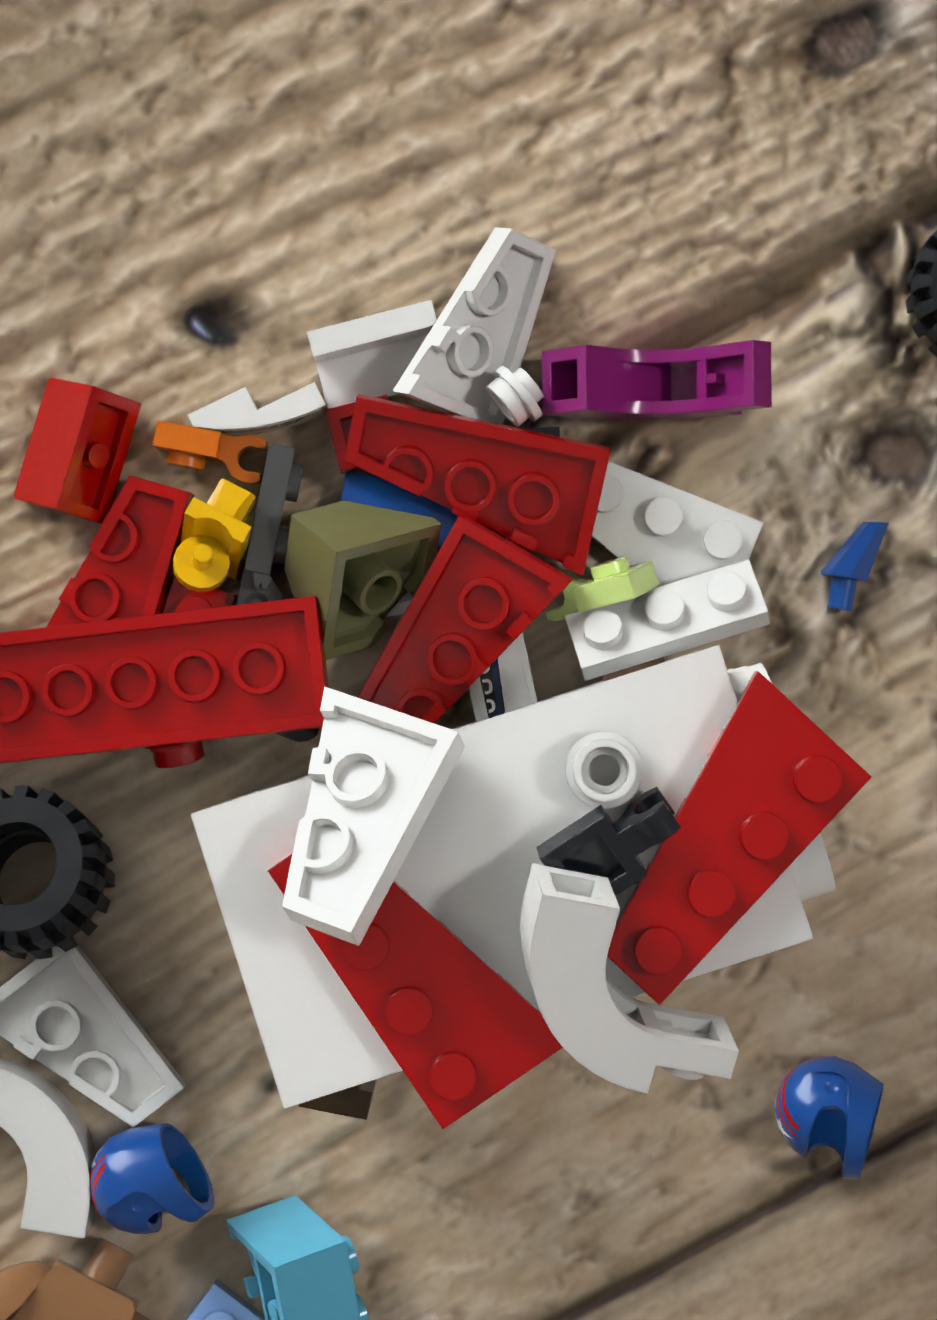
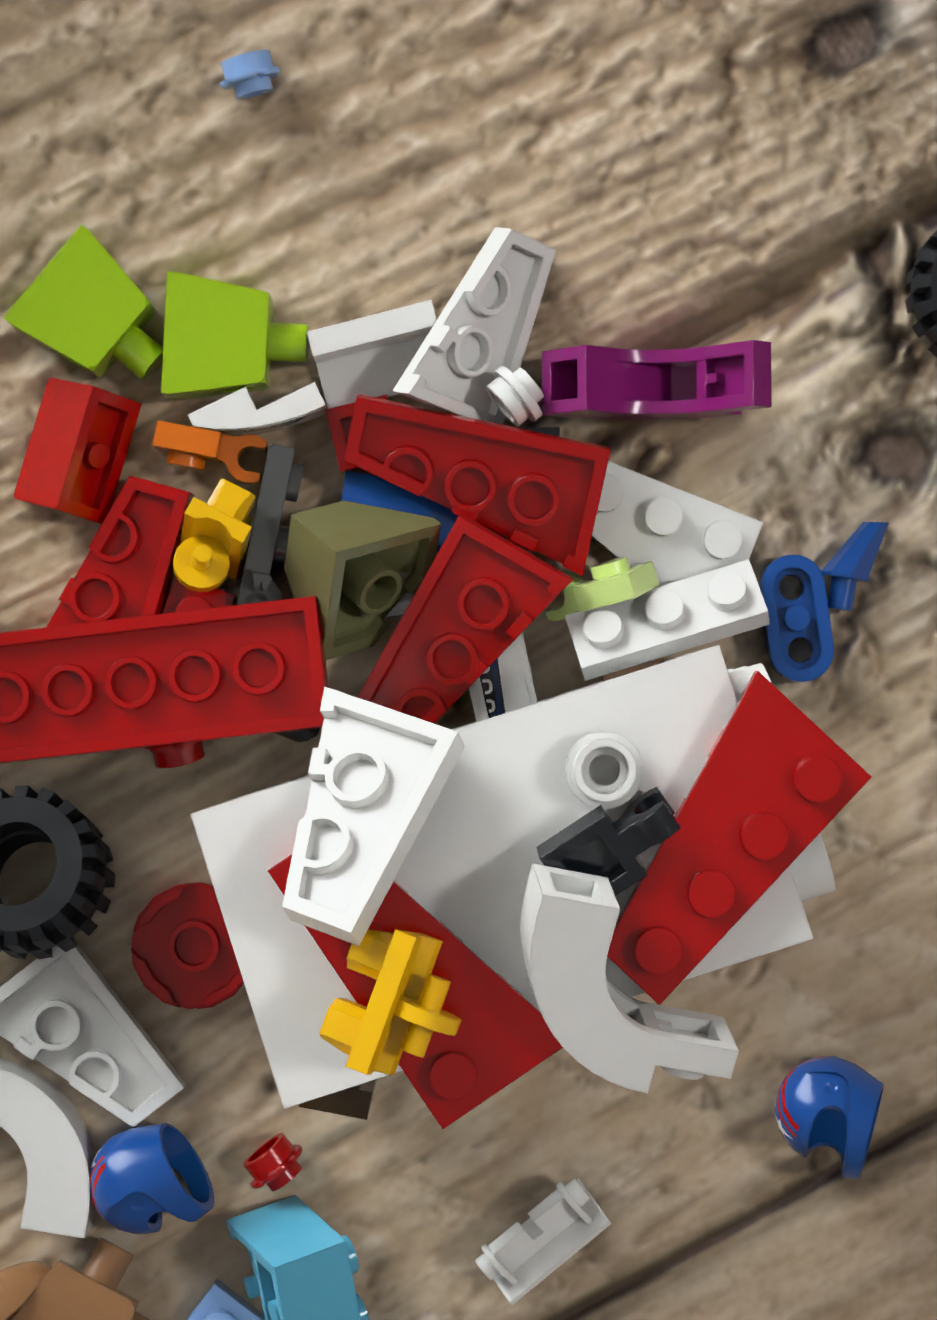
(88, 310): none -> lime torso
(185, 948): none -> red tile
(222, 338): none -> lime torso
(249, 74): none -> light blue plate
(274, 1163): none -> red plate
(401, 1007): none -> yellow hips
(543, 1242): none -> white hinge
(801, 618): none -> blue plate

